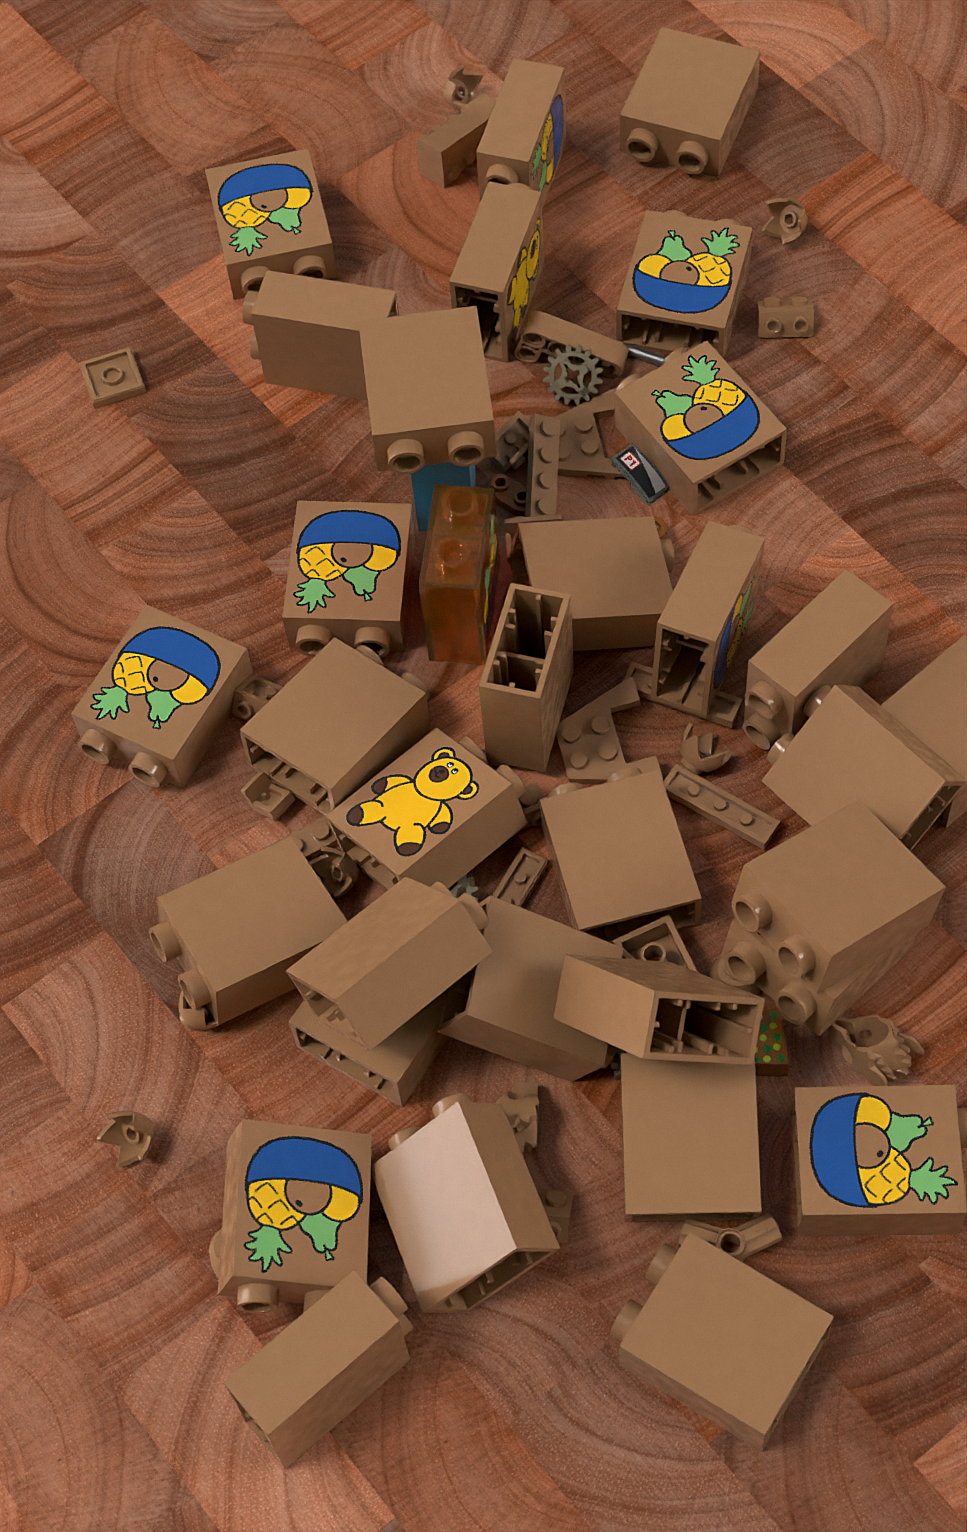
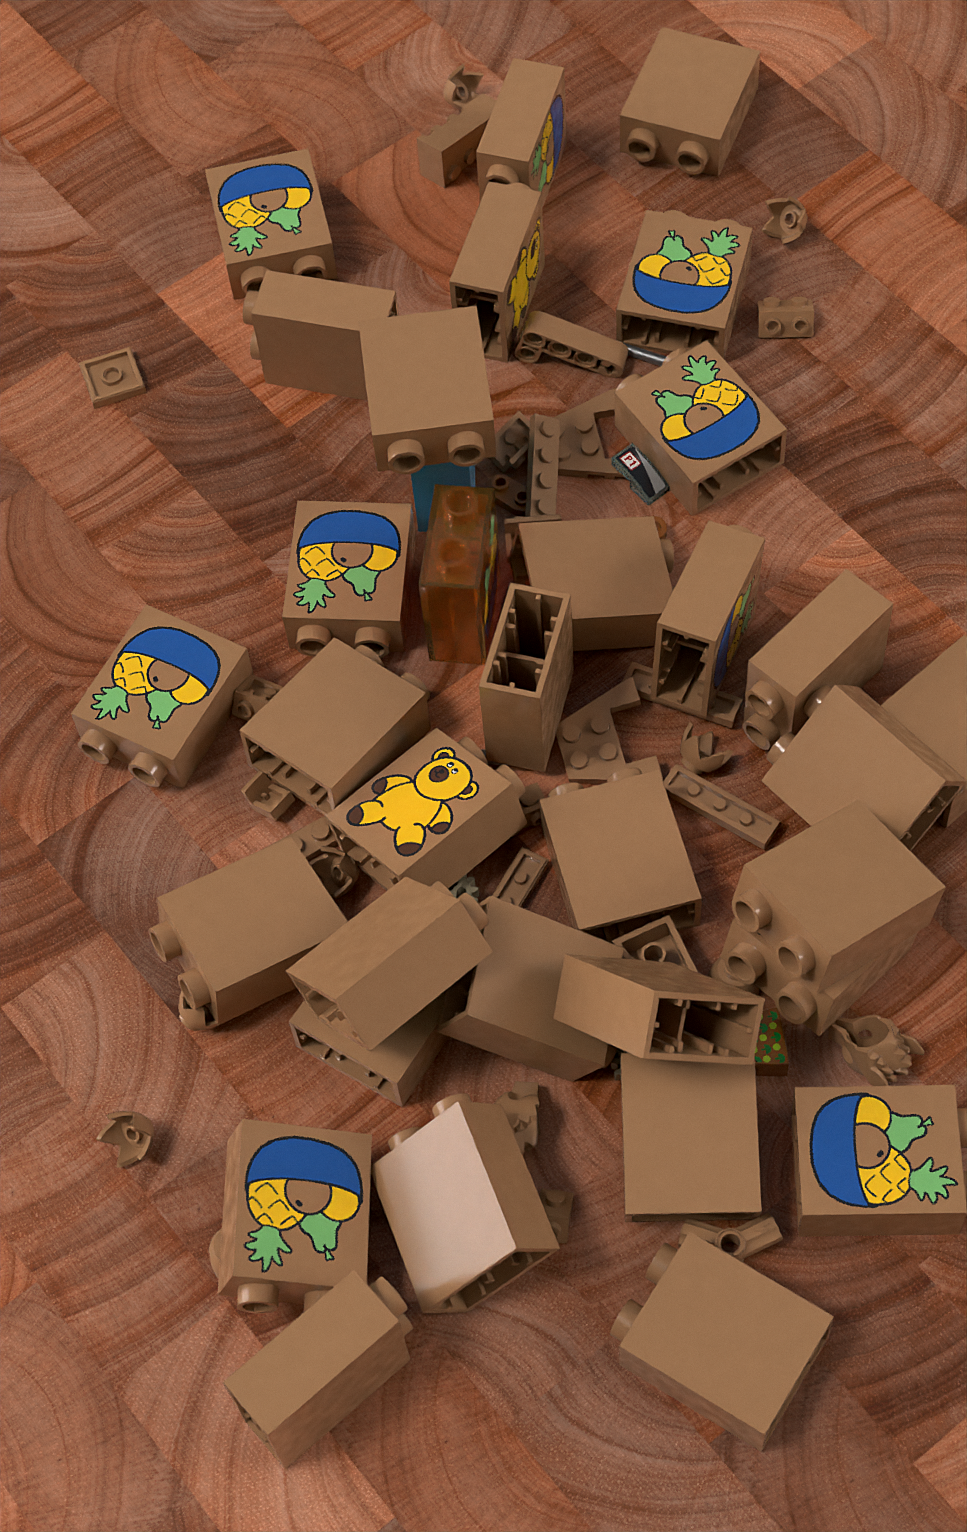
(562, 381): dark tan gear -> none

